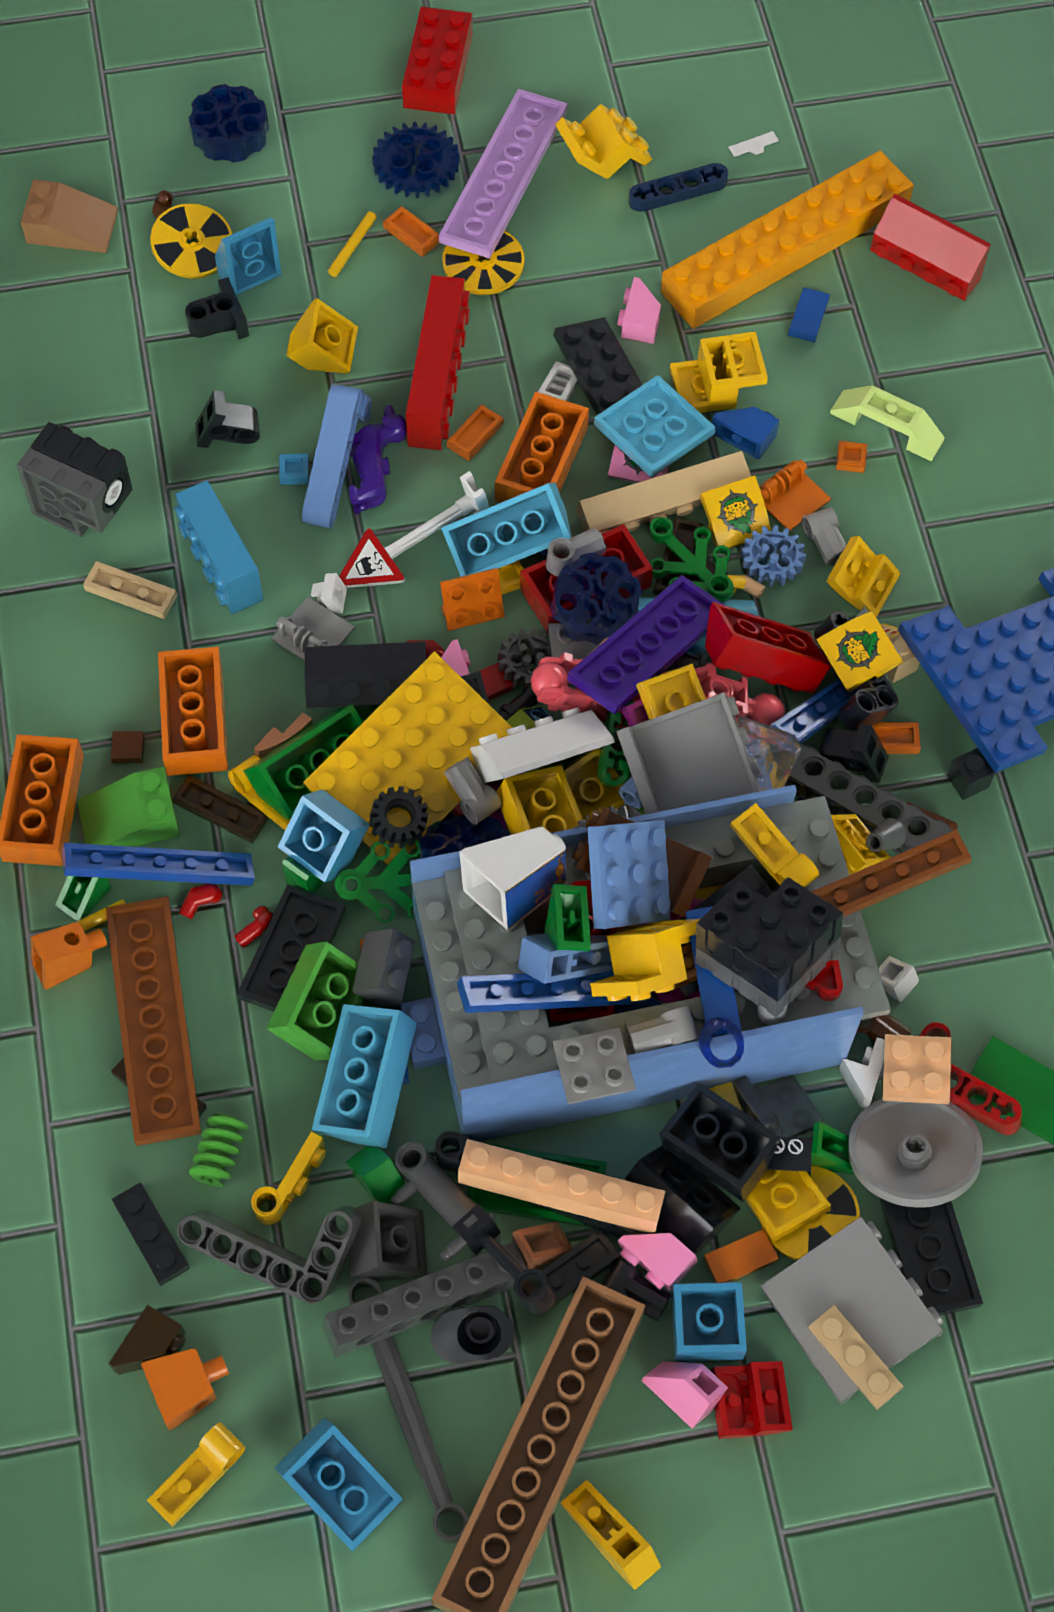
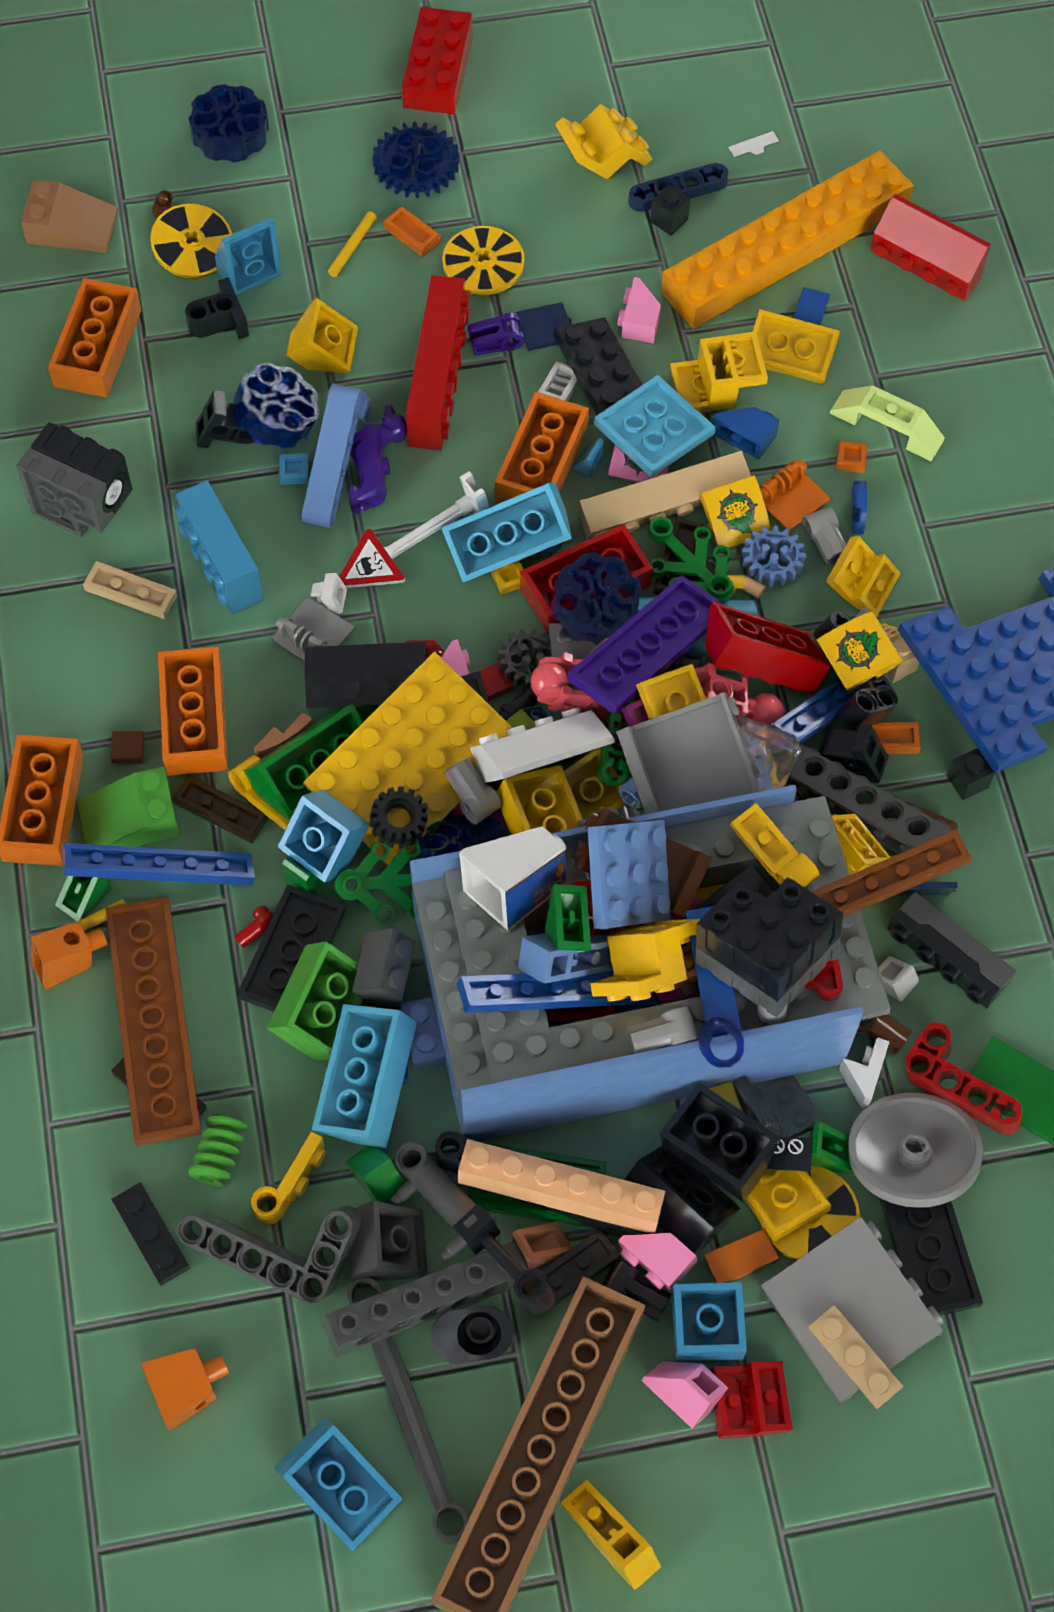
(95, 337): none -> orange brick
(150, 1338): dark brown slope -> none
(197, 1474): yellow plate -> none
(198, 896): red arm -> none
(275, 405): none -> clear blue connector
(472, 599): orange hinge -> none
(475, 432): orange tile -> none
(494, 334): none -> dark purple piece
(503, 174): lavender plate -> none
(540, 323): none -> dark blue piece
(572, 548): light grey piece -> none
(589, 457): none -> dark azure slope
(593, 1066): light grey hinge -> none
(670, 210): none -> black brick
(795, 346): none -> yellow tile
(859, 506): none -> blue tile
(887, 836): dark grey cone -> none
(917, 1069): light nougat plate -> none
(932, 888): none -> dark blue piece
(950, 950): none -> piece

